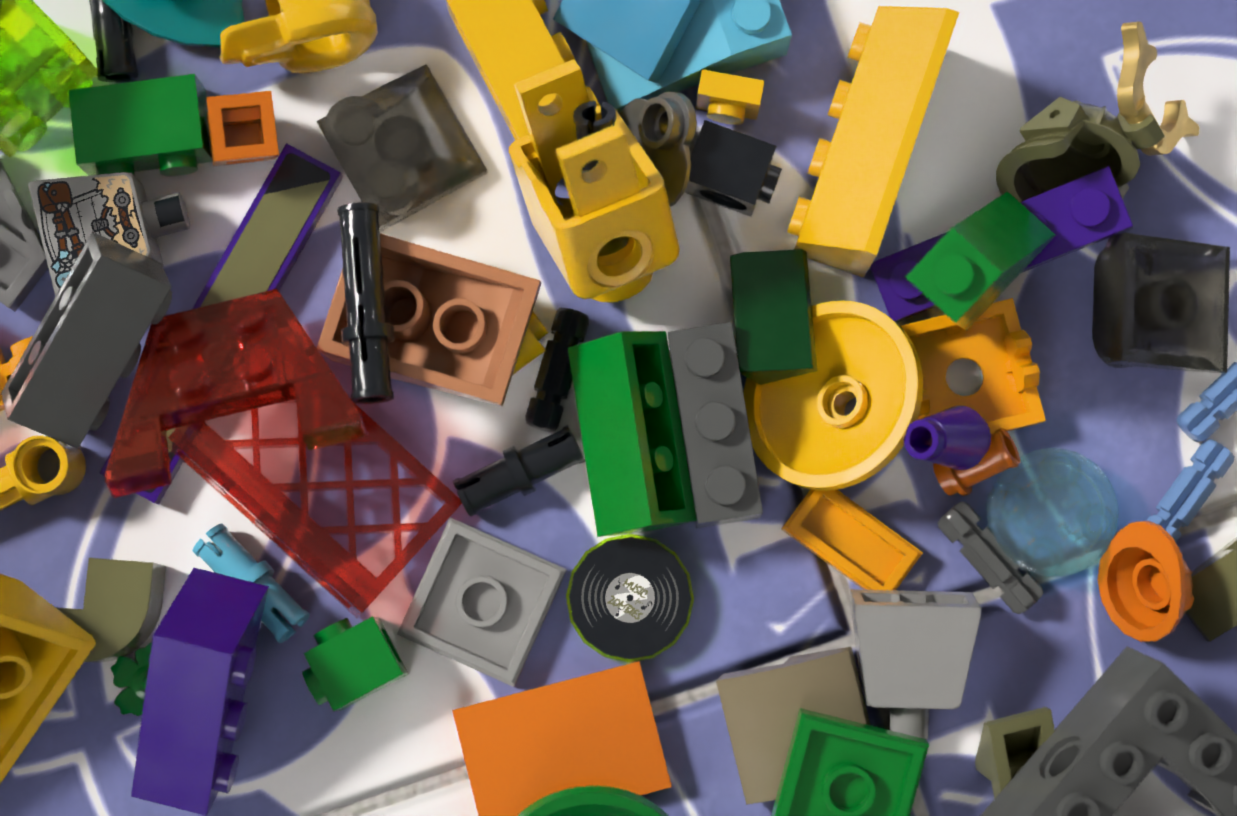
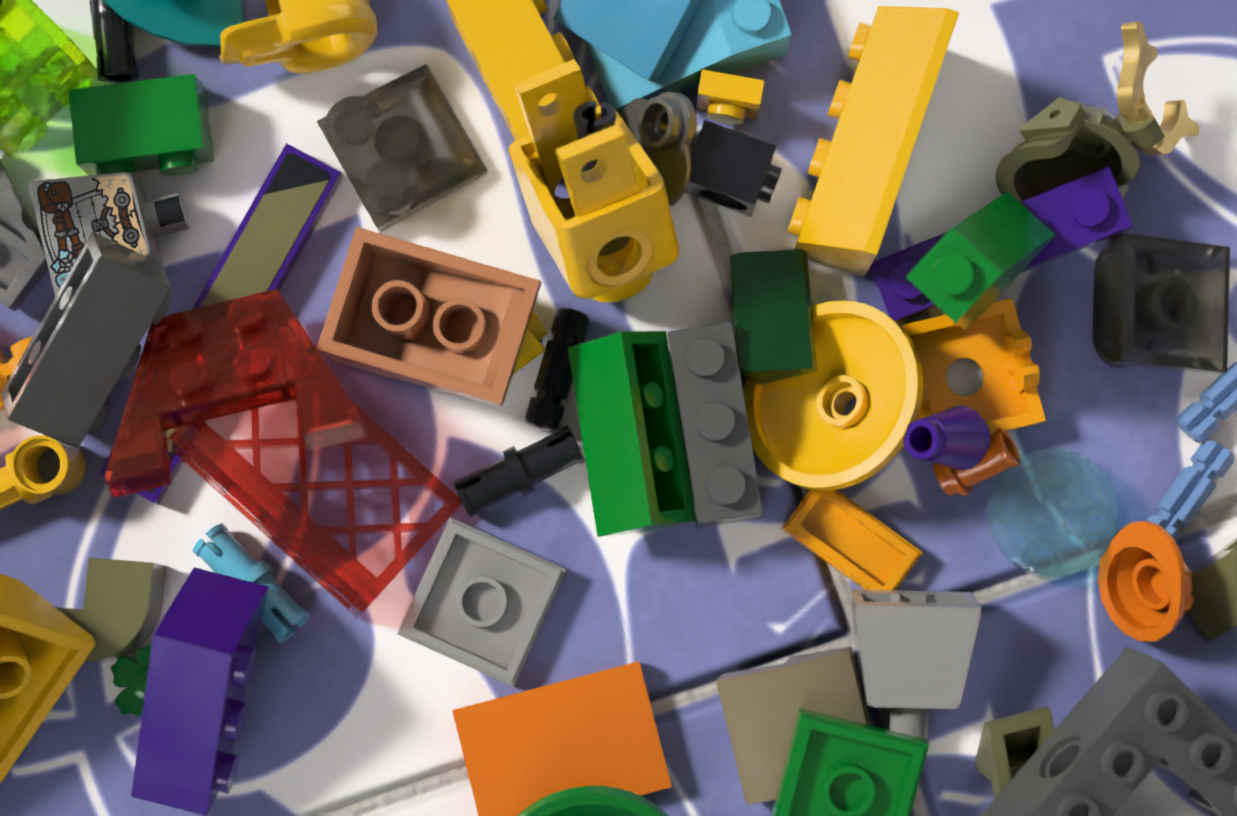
(242, 128): orange brick -> none
(351, 662): green brick -> none
(367, 326): black pin -> none
(630, 598): black tile -> none
(988, 559): dark grey axle -> none

